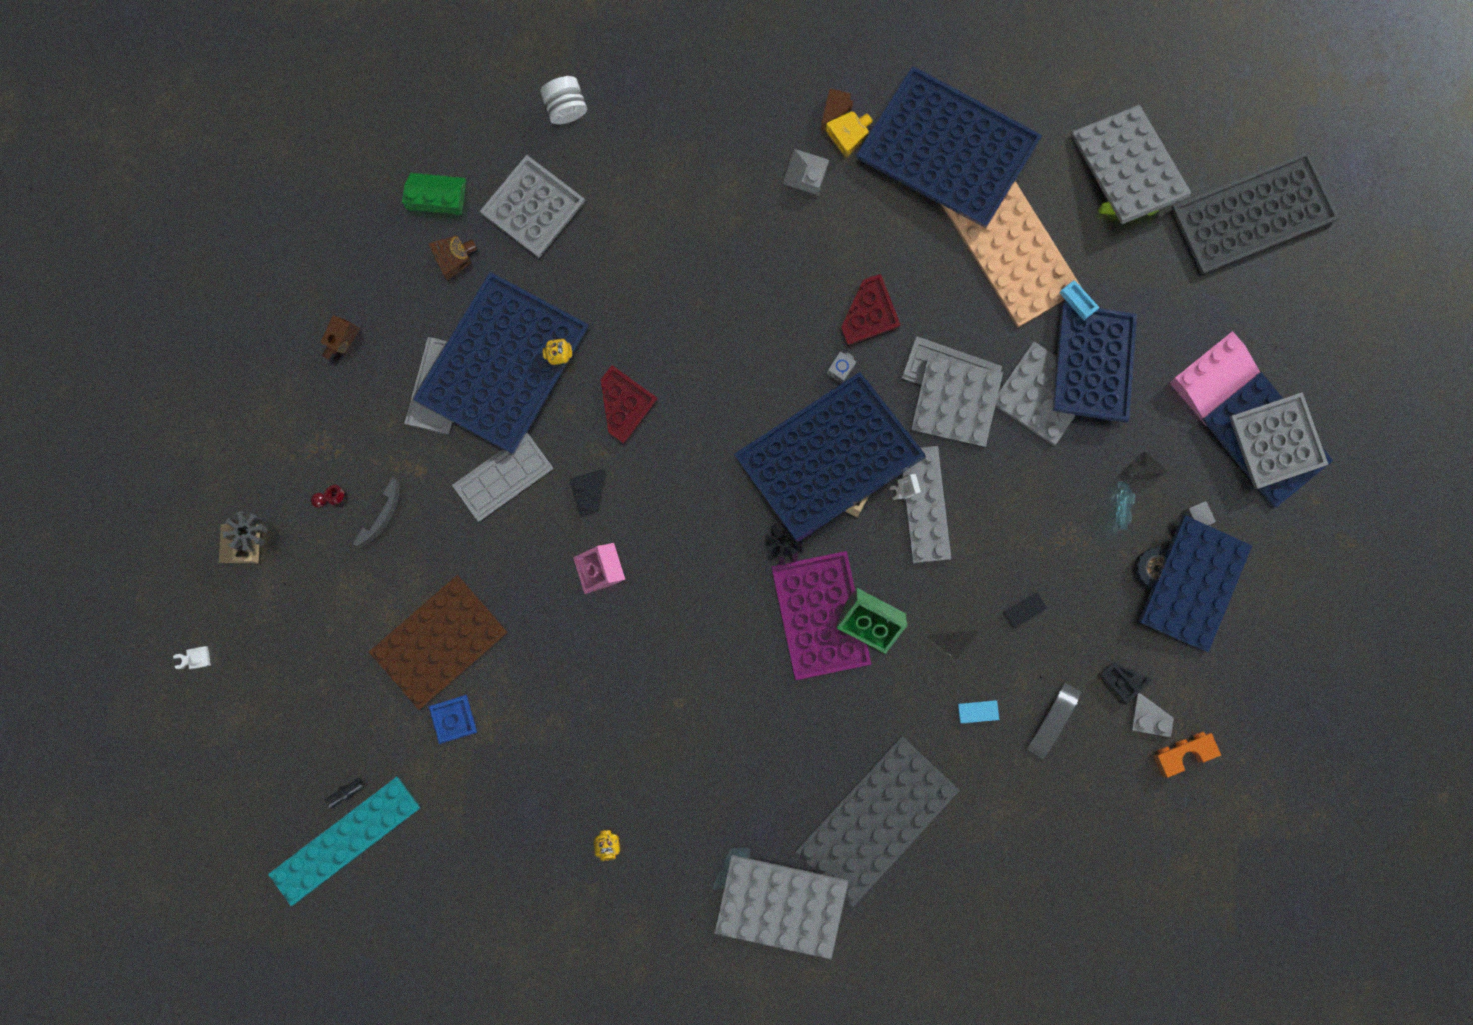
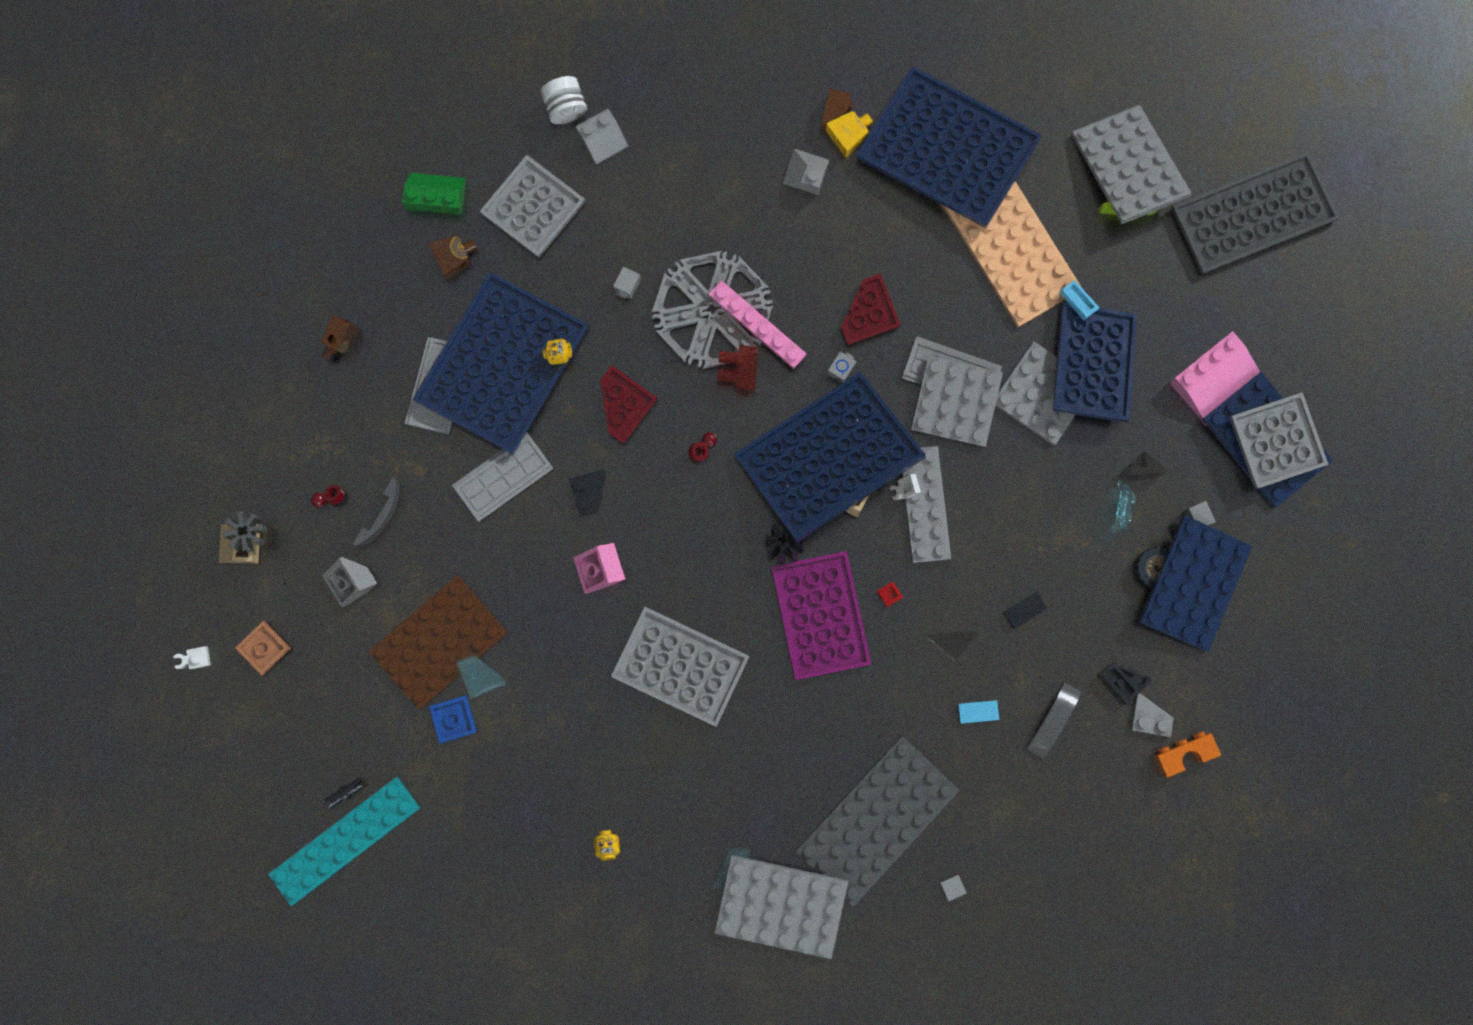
(263, 648): none -> nougat plate
(348, 580): none -> light grey slope
(478, 676): none -> clear light blue wing
(601, 136): none -> light grey slope
(626, 283): none -> light grey brick
(680, 666): none -> light grey plate
(701, 301): none -> light grey plate
(708, 440): none -> dark red plate
(746, 364): none -> clear red brick
(757, 324): none -> bright pink plate
(871, 620): green slope -> none
(889, 594): none -> red tile
(953, 887): none -> light grey tile

